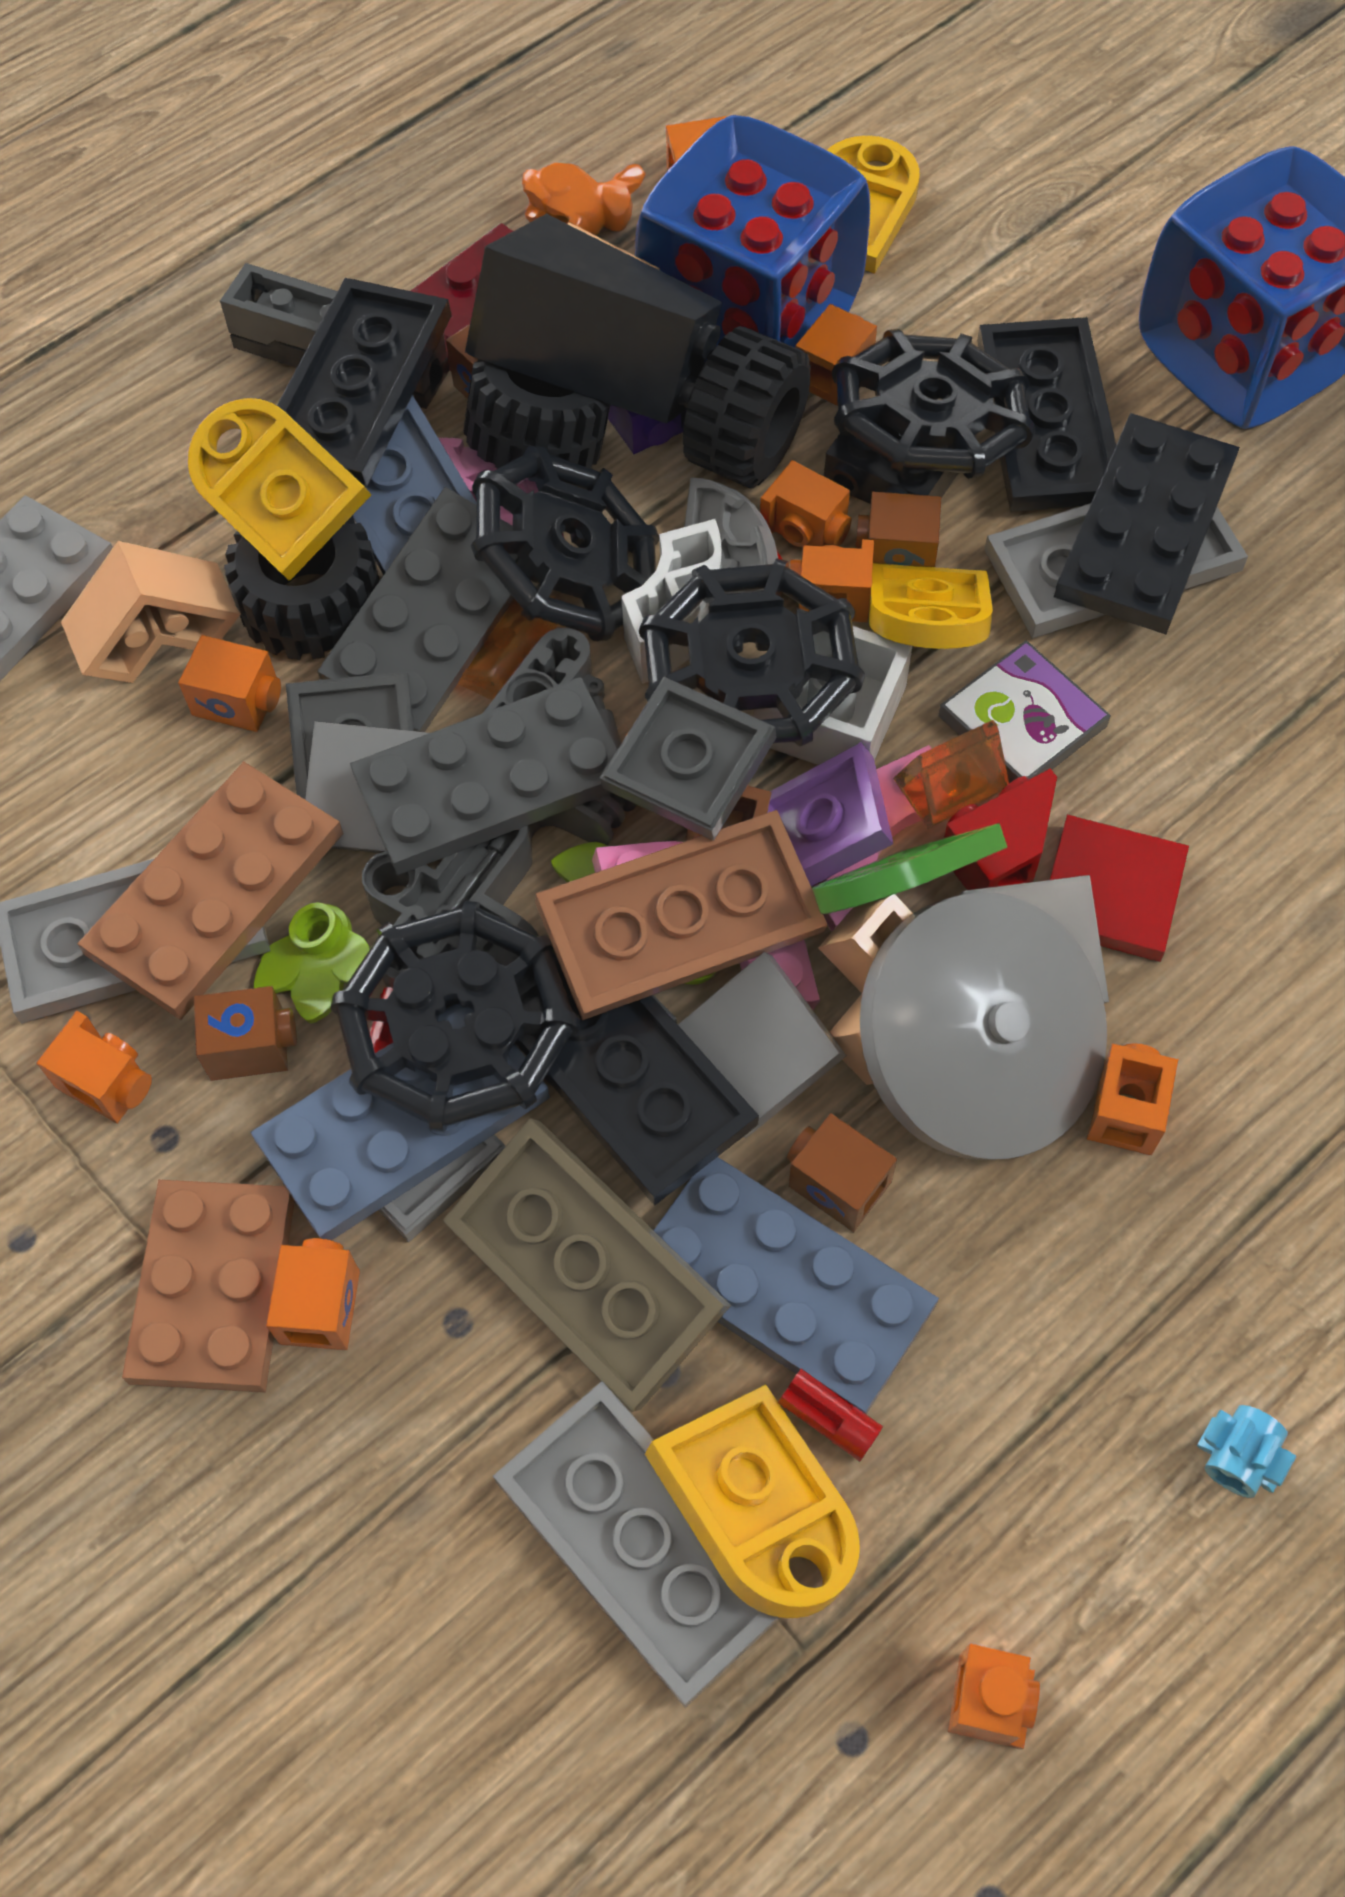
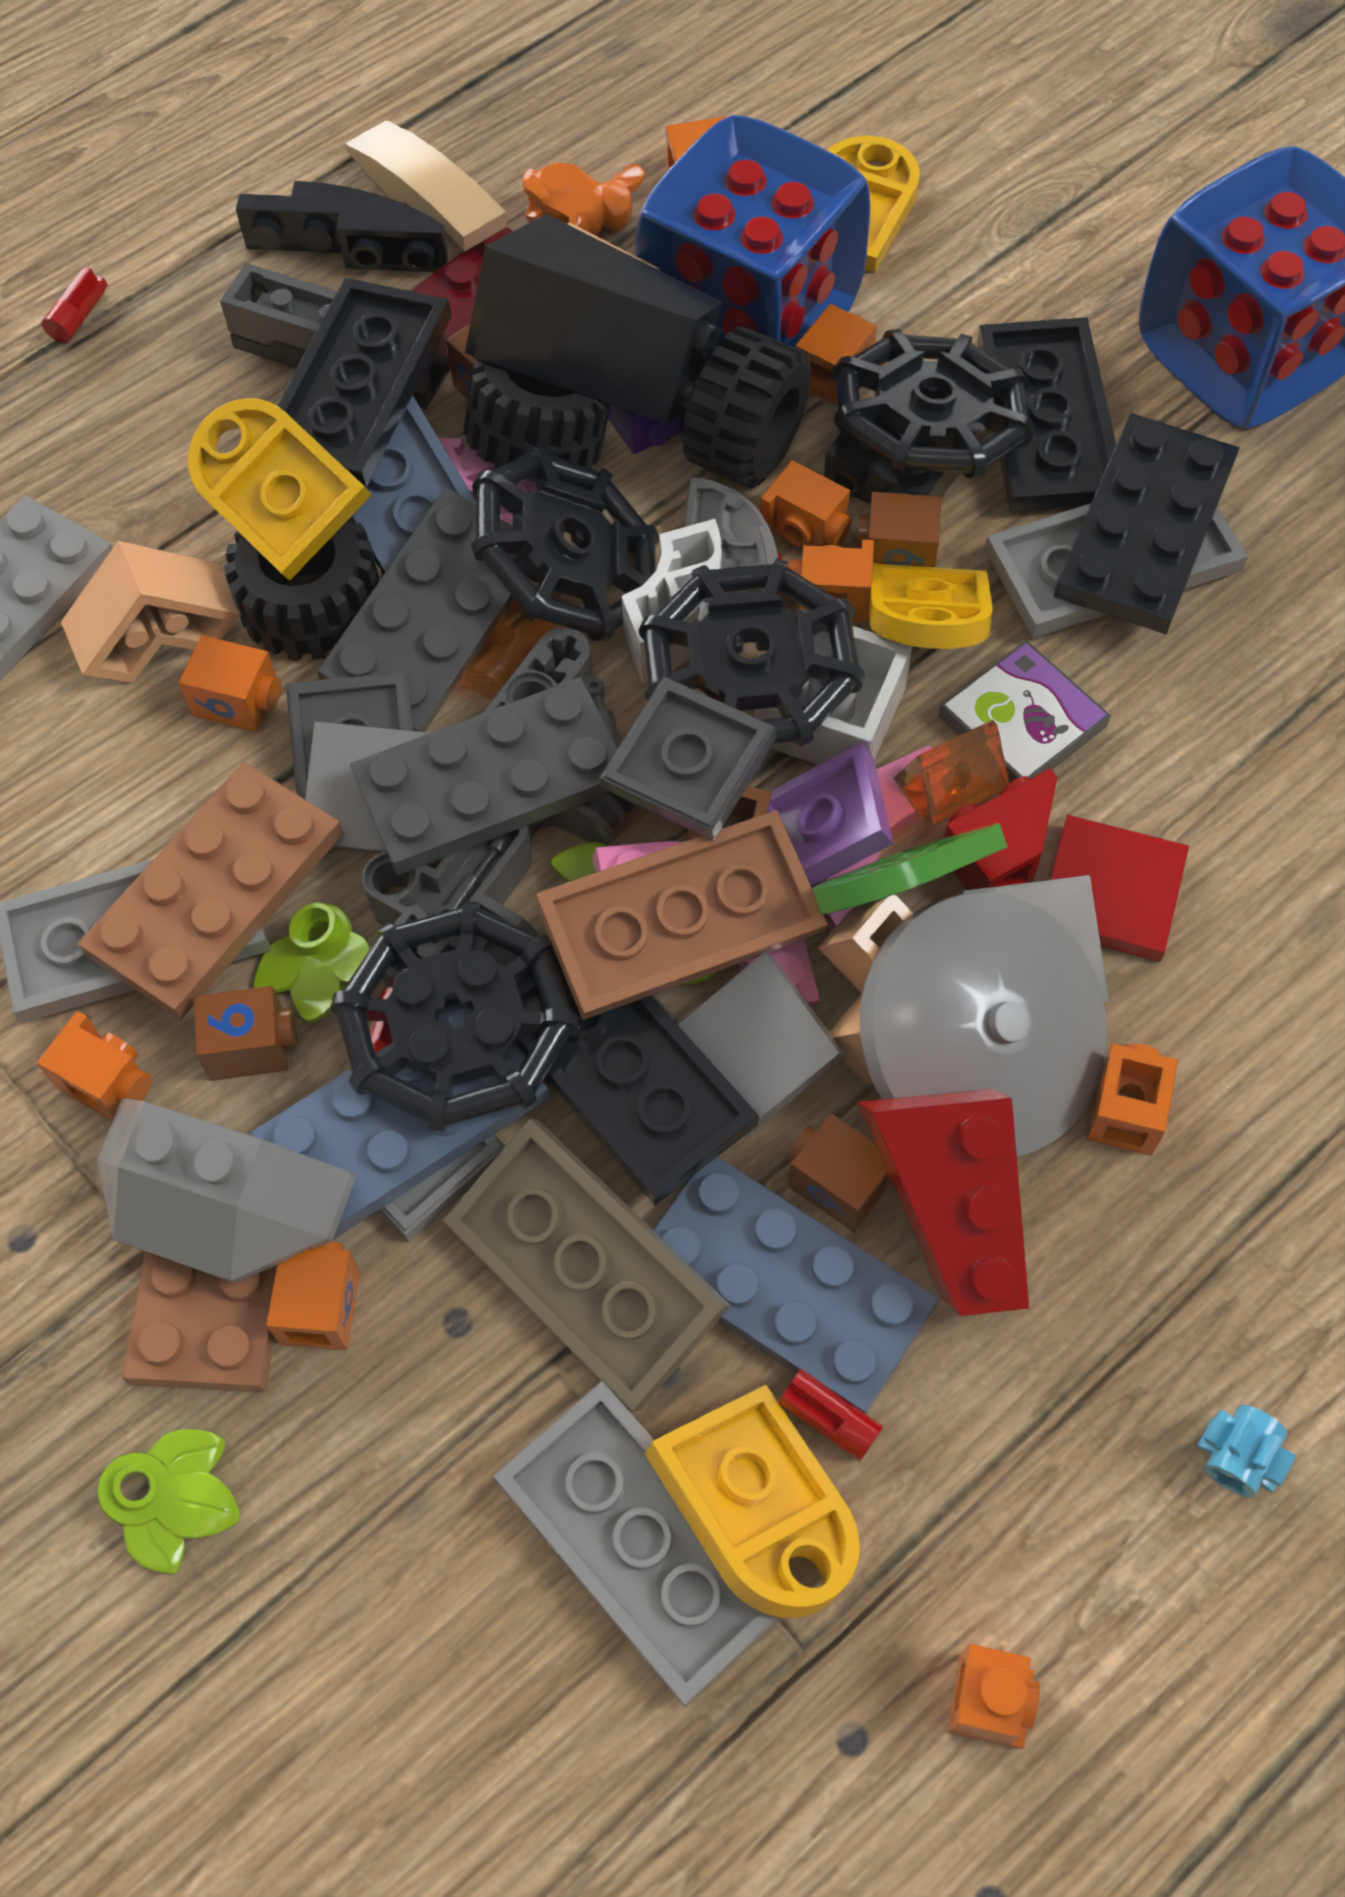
(74, 306): none -> red piece
(180, 1500): none -> lime plate
(214, 1193): none -> light grey wedge
(345, 220): none -> black slope
(428, 182): none -> tan slope
(960, 1190): none -> red wedge

